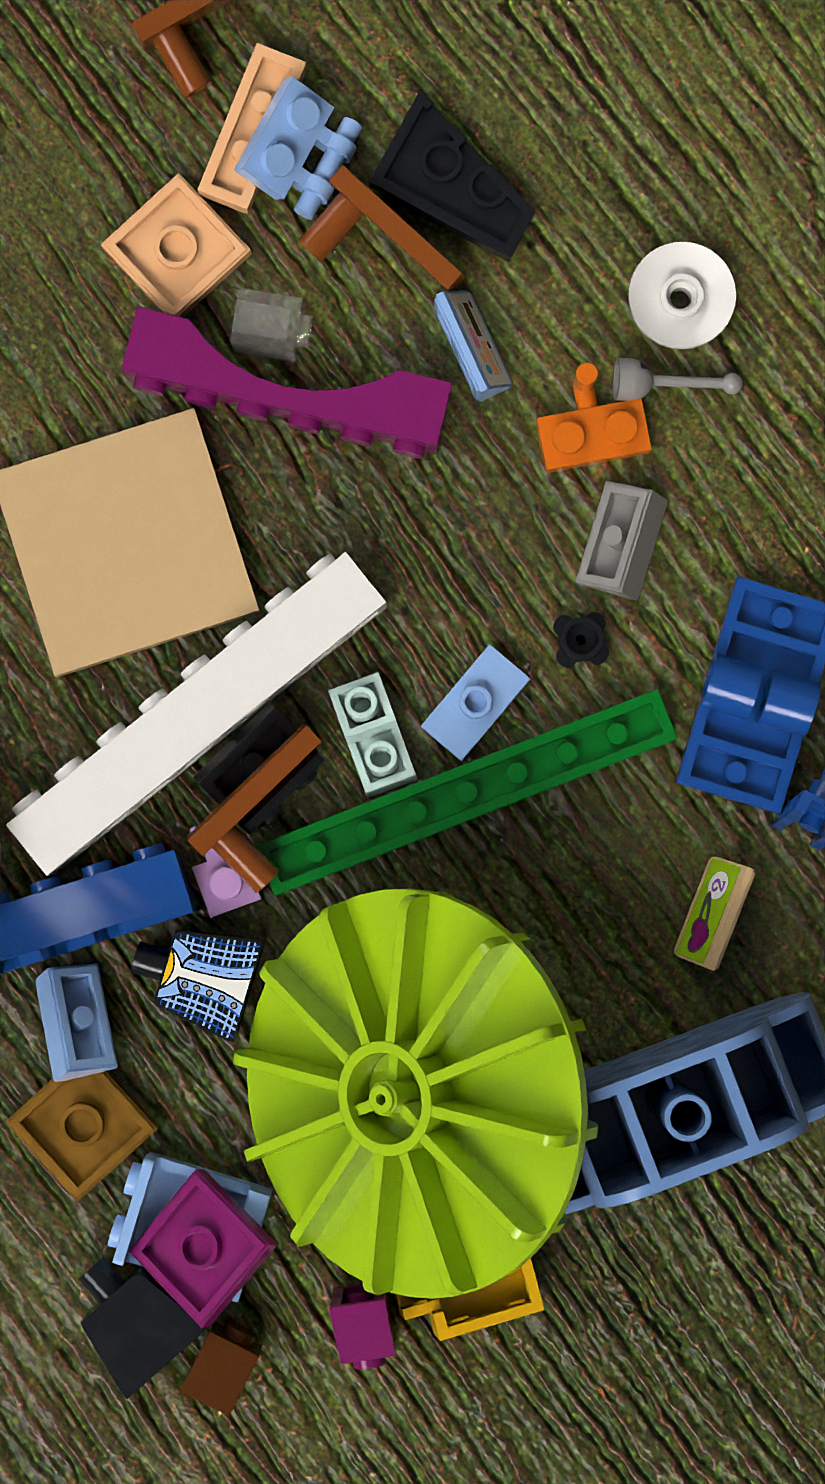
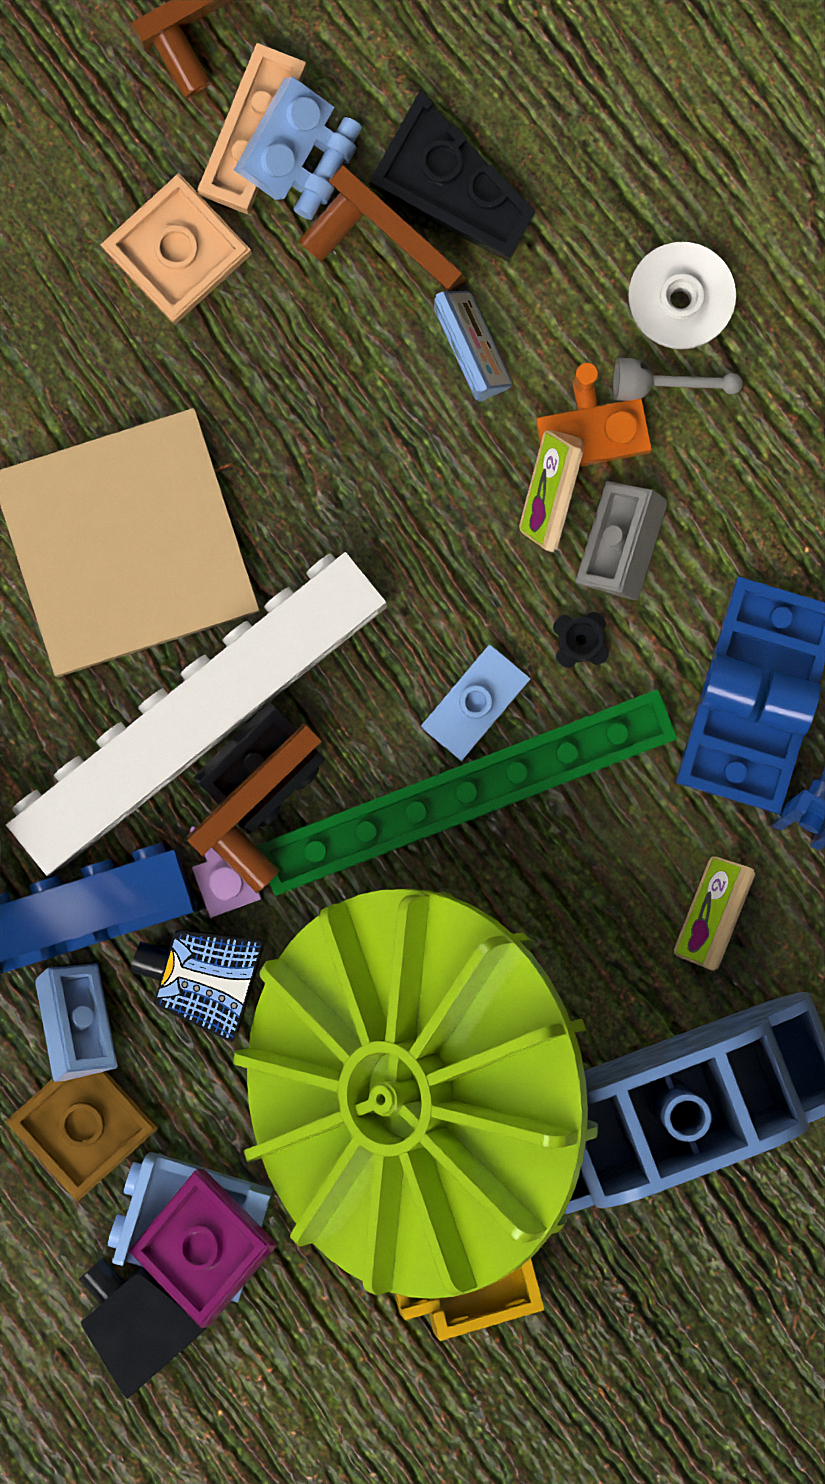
(222, 1366): reddish brown brick -> none
(270, 325): clear brick -> none
(362, 1326): magenta slope -> none
(372, 735): light aqua slope -> none
(396, 409): magenta arch -> none
(551, 488): none -> slope

